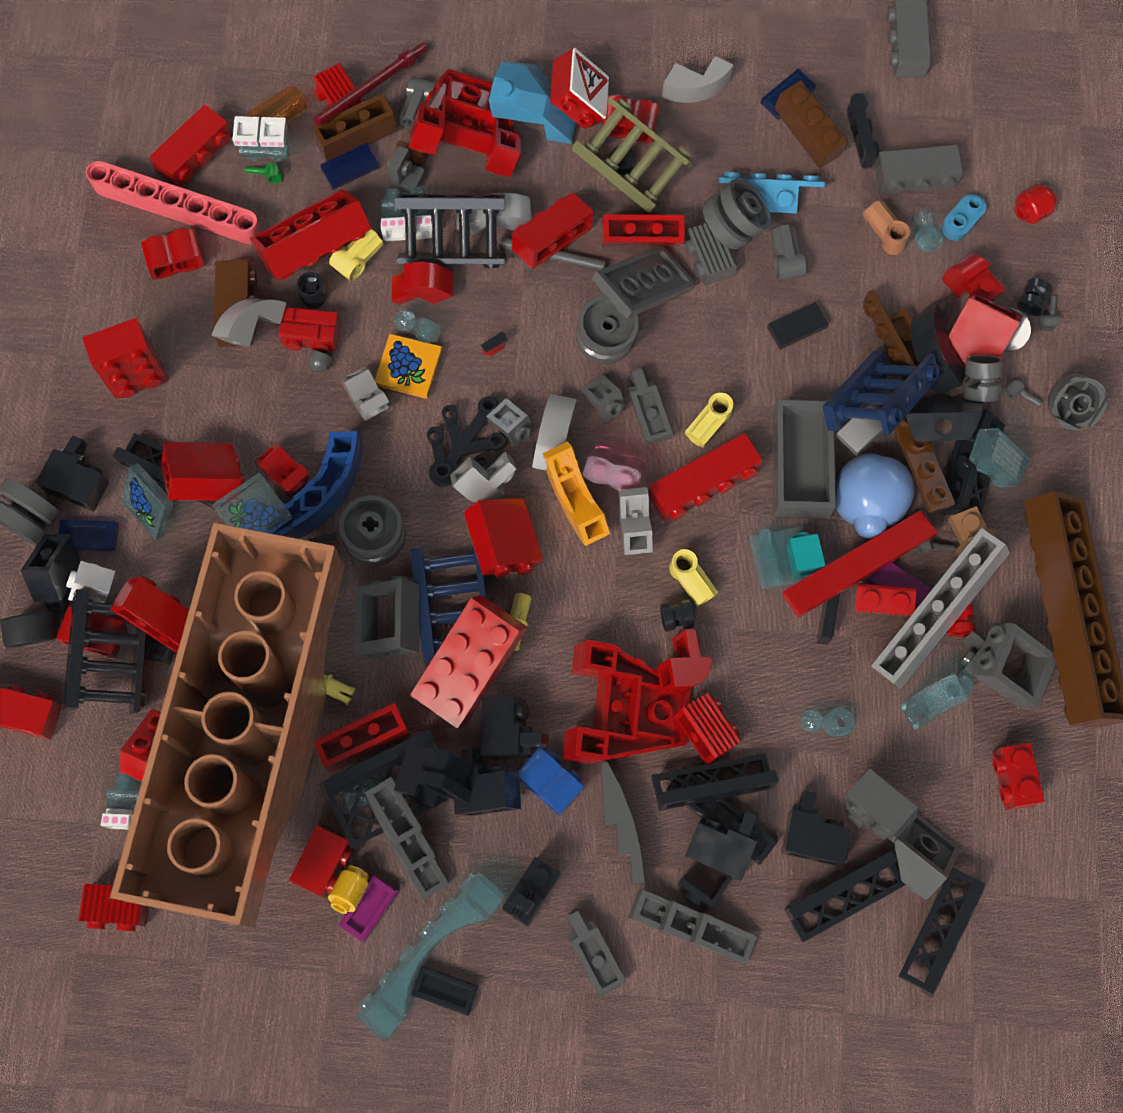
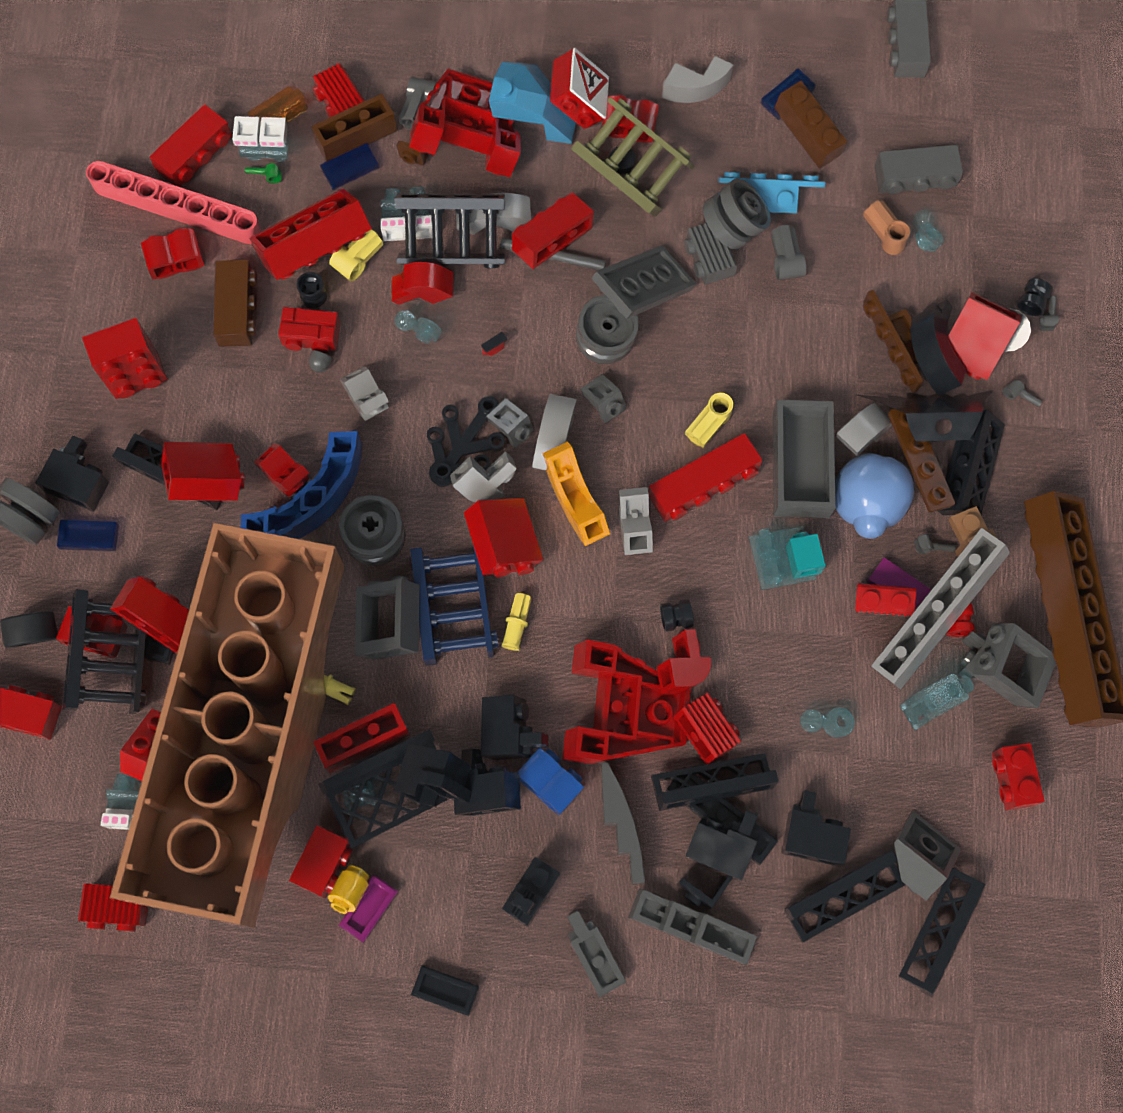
(49, 570): black hinge -> none
(91, 578): white brick -> none
(146, 501): clear light blue tile -> none
(240, 320): light grey brick -> none
(253, 507): clear light blue tile -> none
(328, 539): black piece -> none
(389, 1005): clear light blue arch -> none
(403, 172): dark grey bracket -> none
(404, 60): dark red bar -> none
(406, 839): dark grey slope -> none
(408, 366): light orange tile -> none
(469, 661): brick -> none
(609, 467): clear pink brick -> none
(642, 230): red brick -> none
(649, 409): dark grey hinge -> none
(693, 580): light yellow piece -> none
(797, 325): black tile -> none
(828, 620): black tile -> none
(859, 564): red tile -> none
(862, 130): black hinge -> none
(871, 376): dark blue fence -> none
(879, 807): dark grey brick -> none
(964, 215): dark azure plate -> none
(973, 276): red brick -> none
(982, 380): dark grey wheel -> none
(998, 457): clear light blue brick -> none
(1035, 204): red head -> none
(1077, 401): dark grey cylinder -> none

